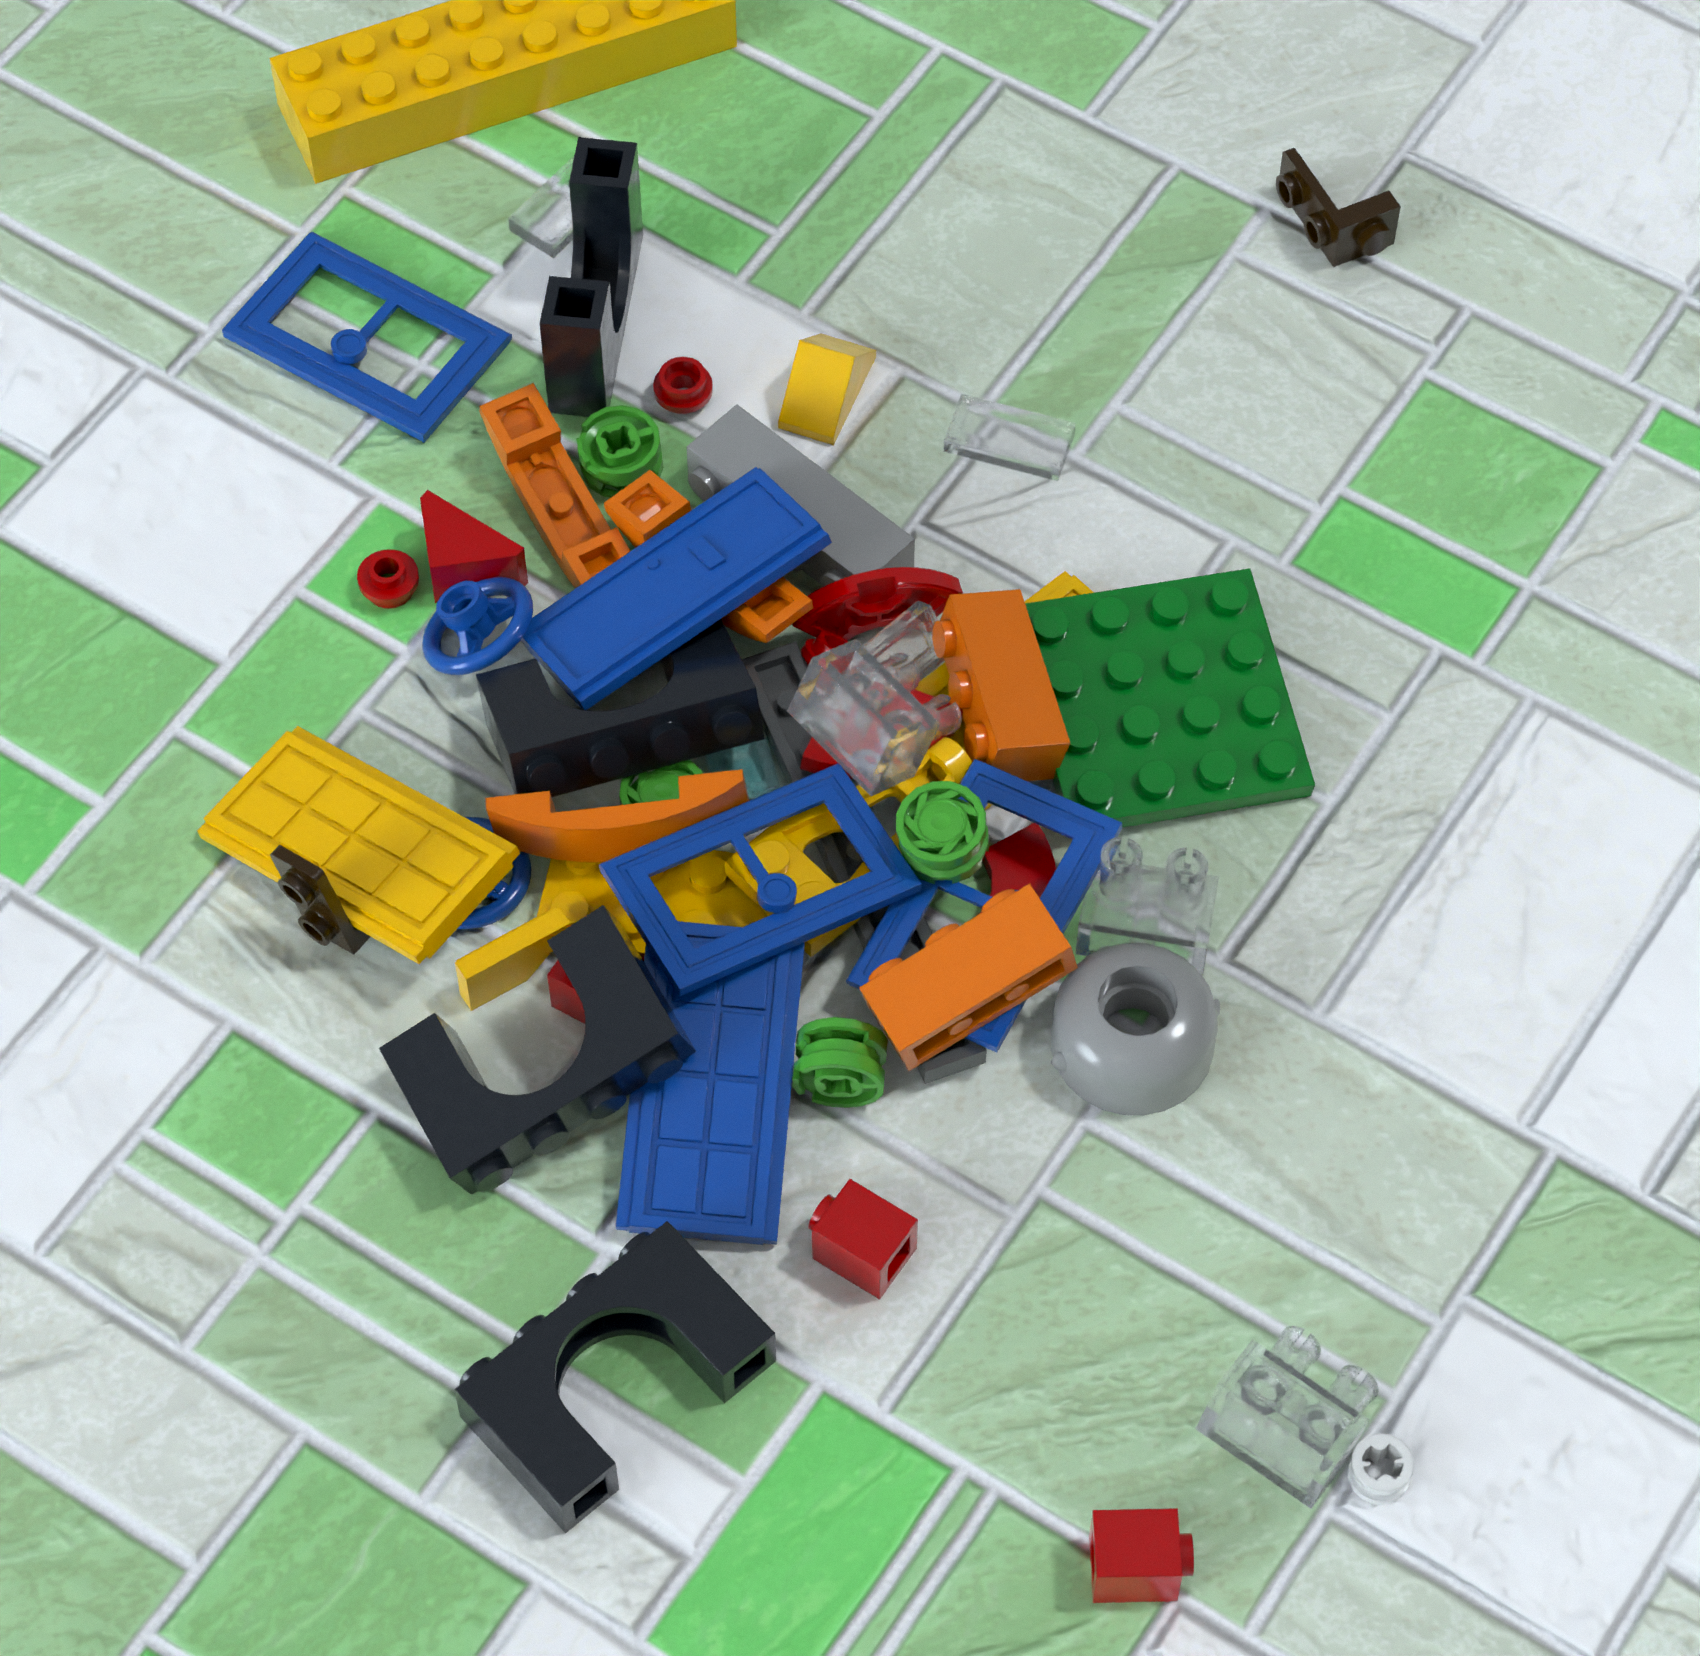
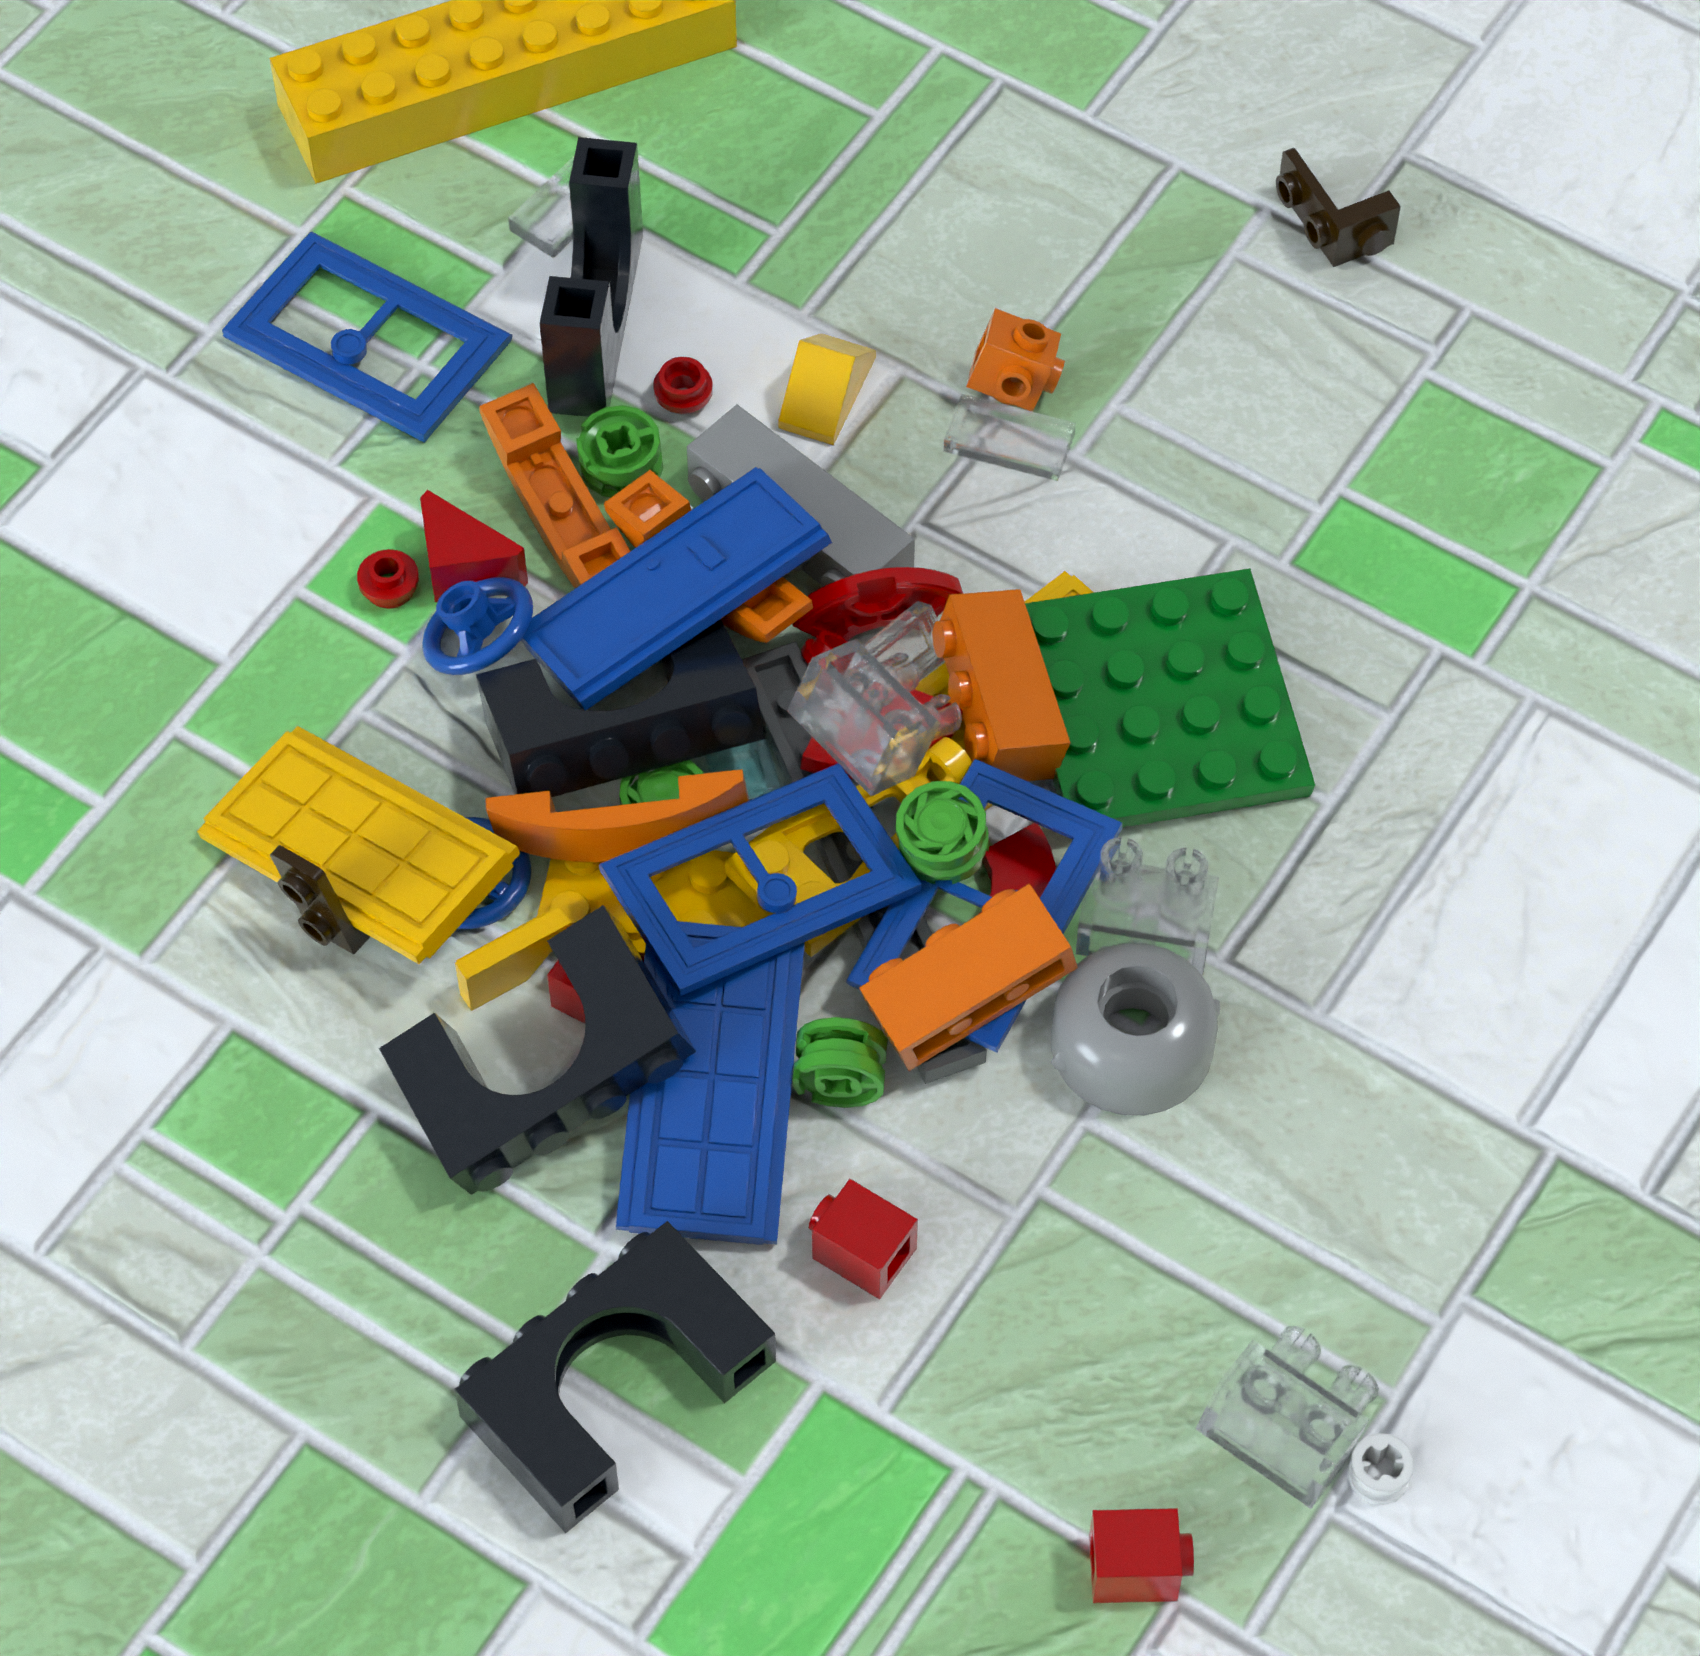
(1016, 360): none -> orange brick

